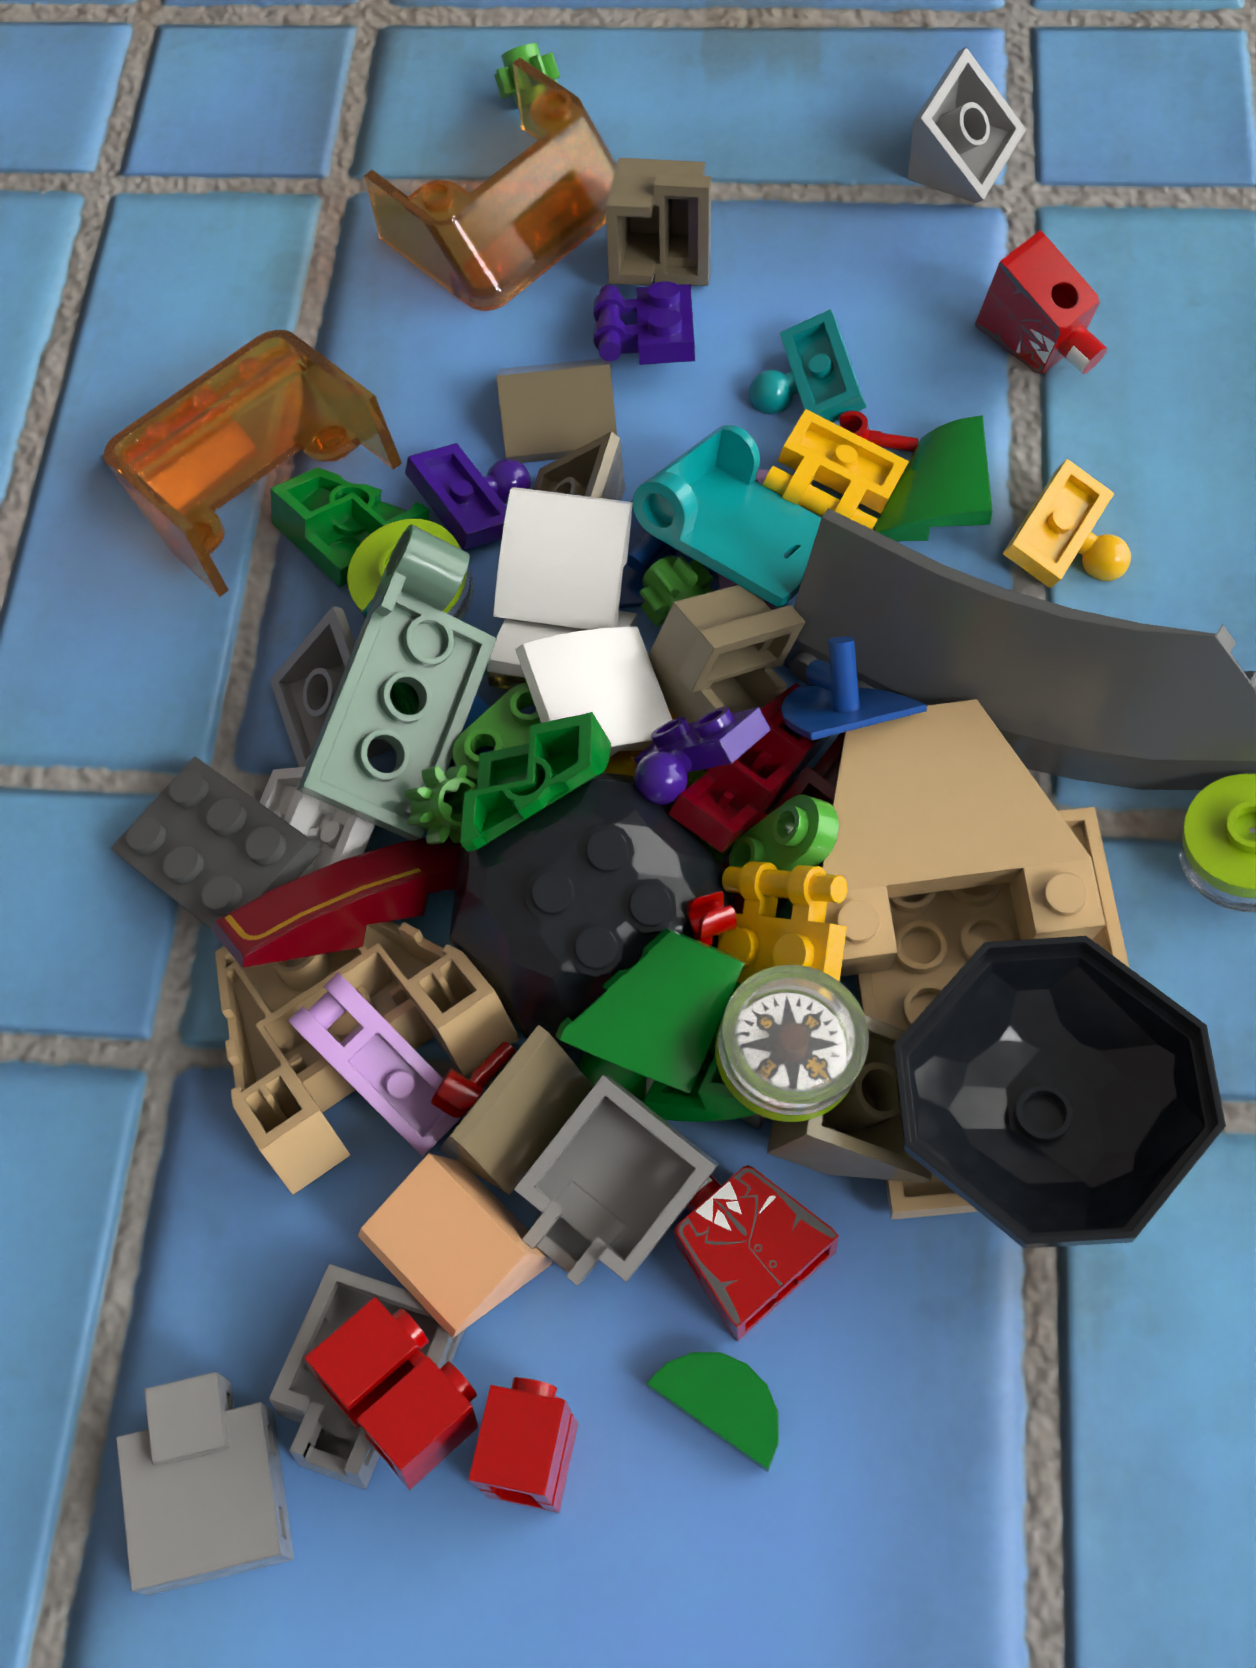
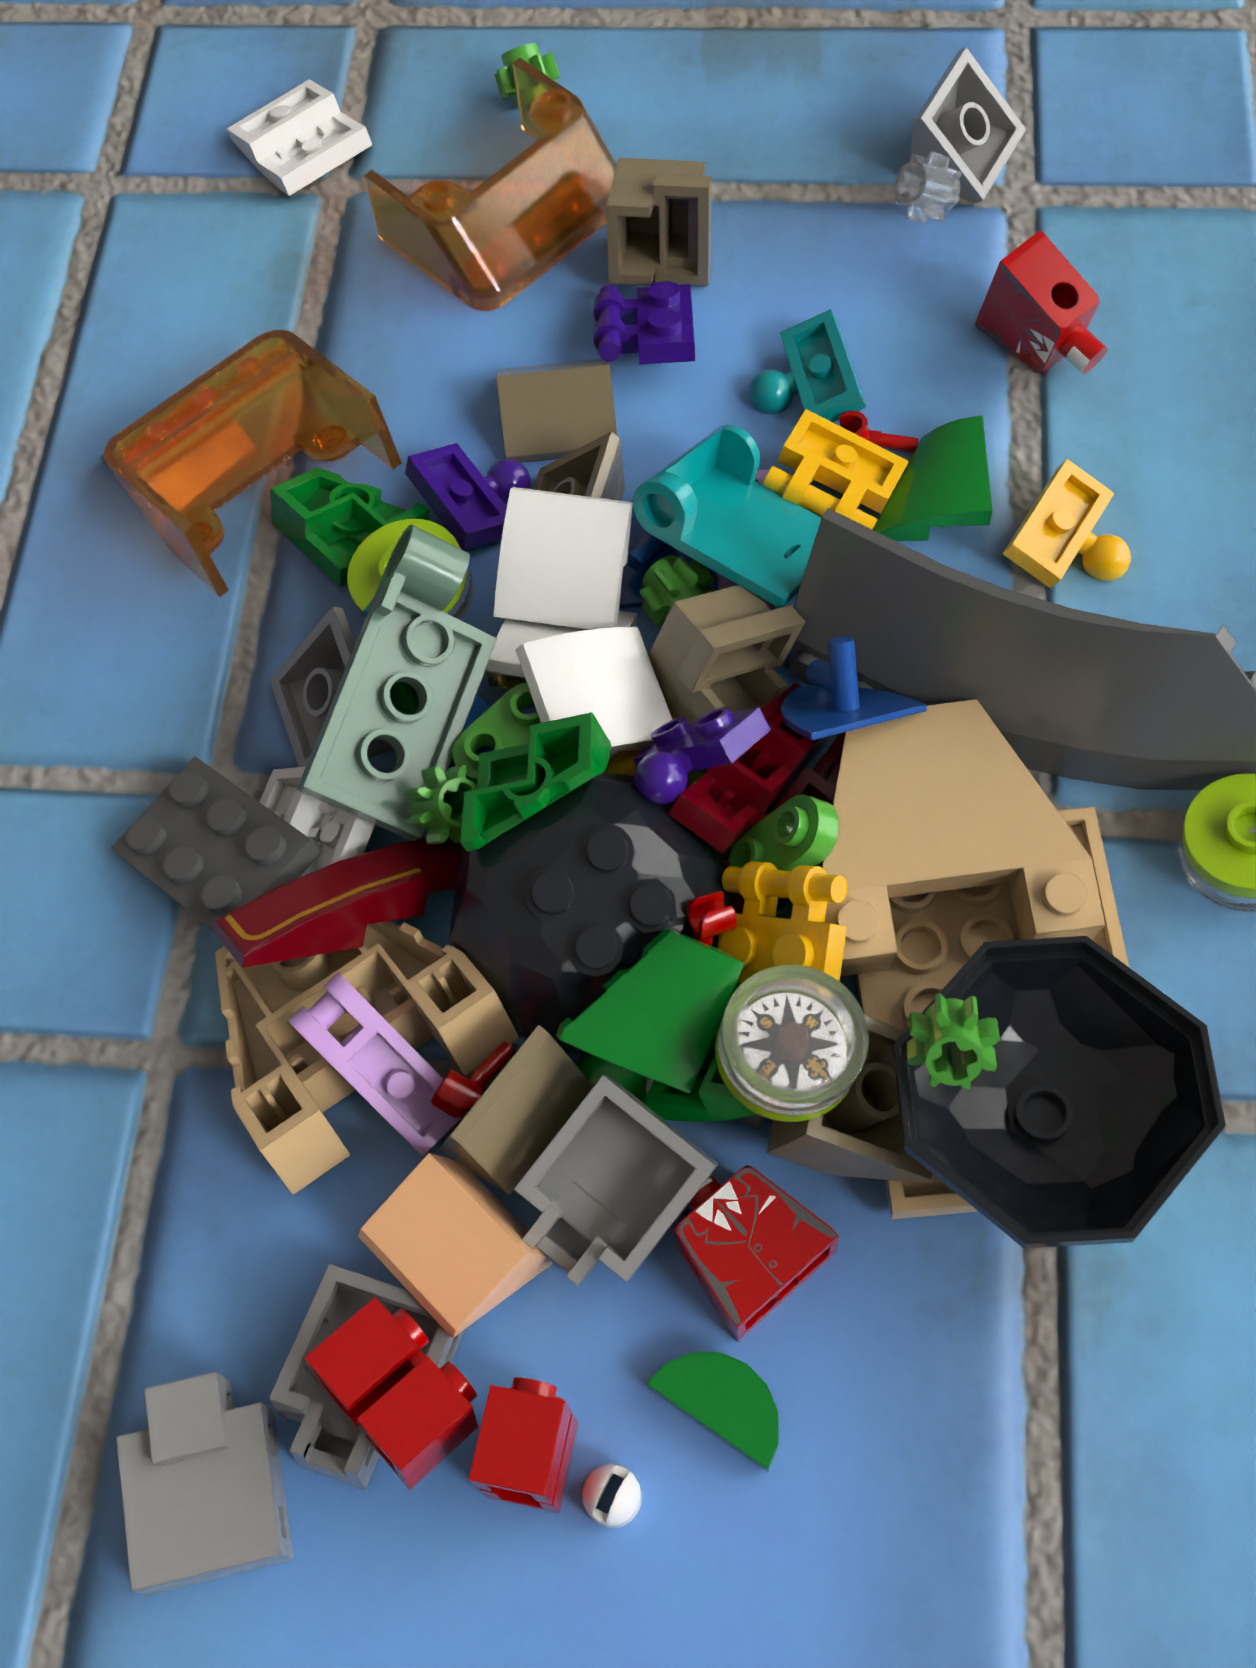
(299, 137): none -> white slope
(625, 1502): none -> white hinge
(927, 187): none -> clear gear
(952, 1041): none -> bright green gear

